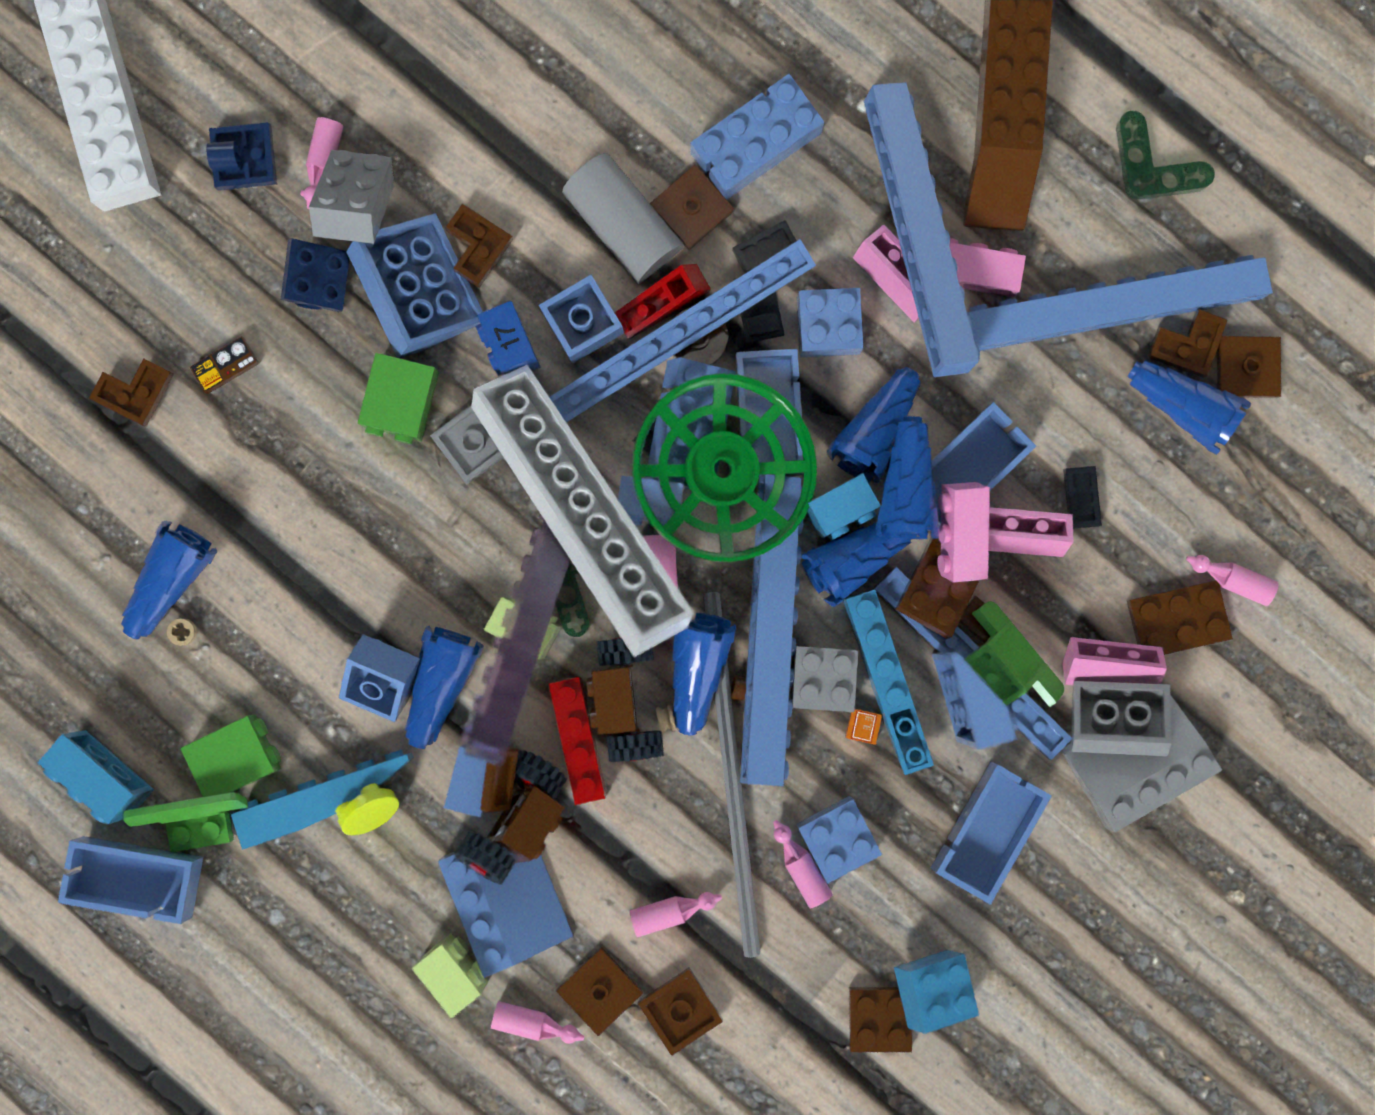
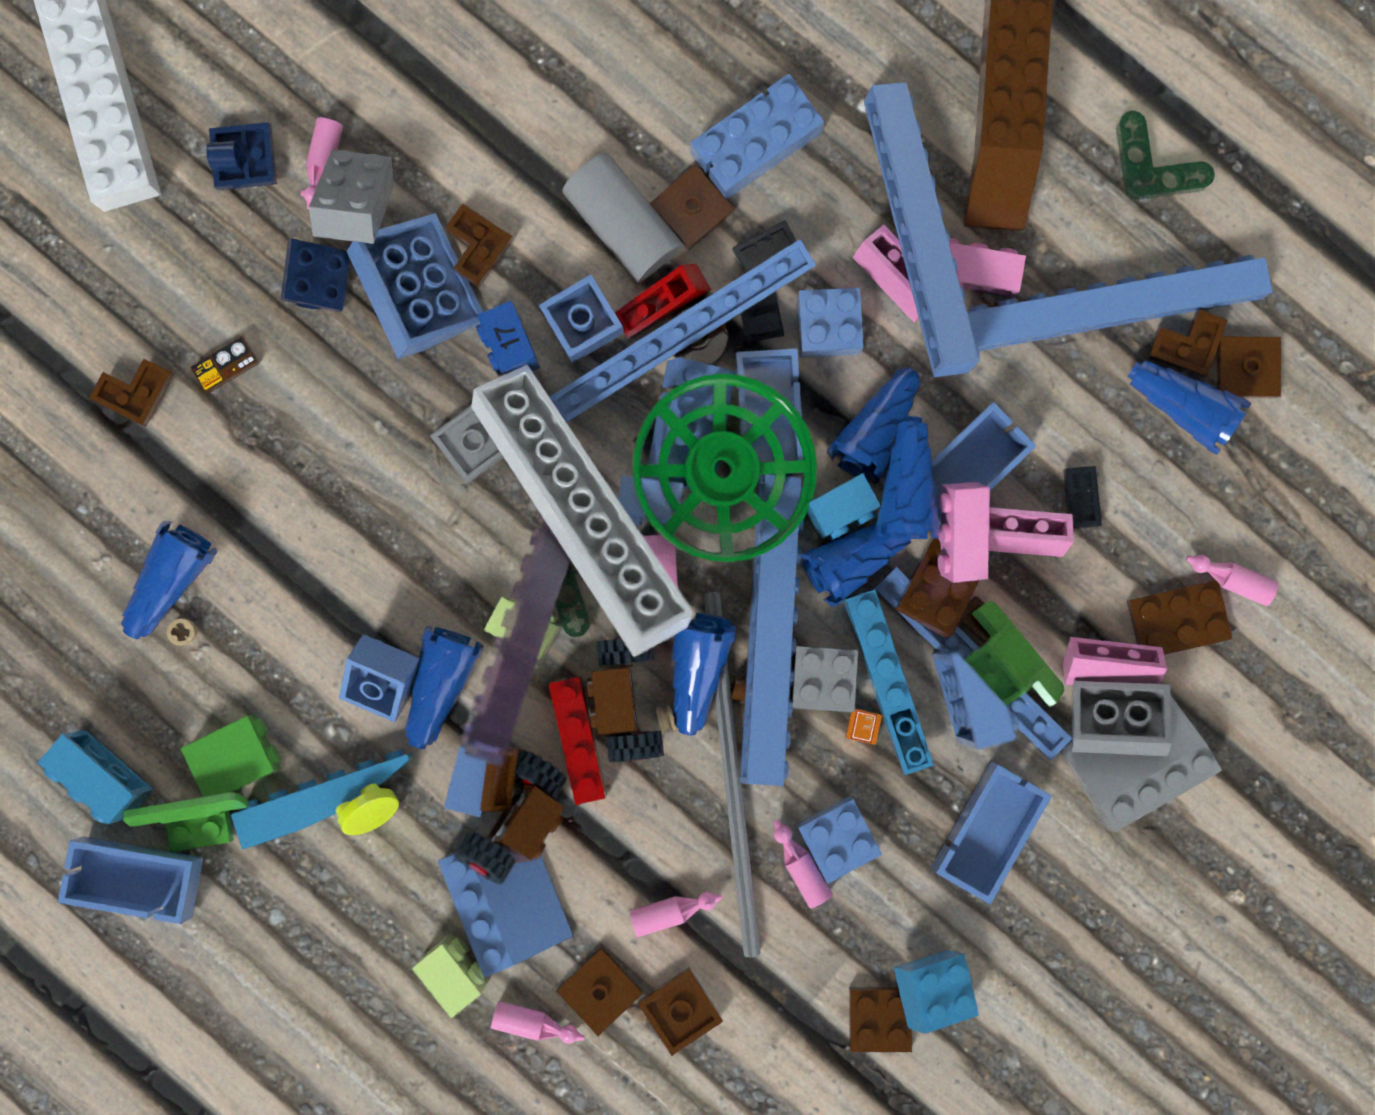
(398, 398): bright green brick -> none

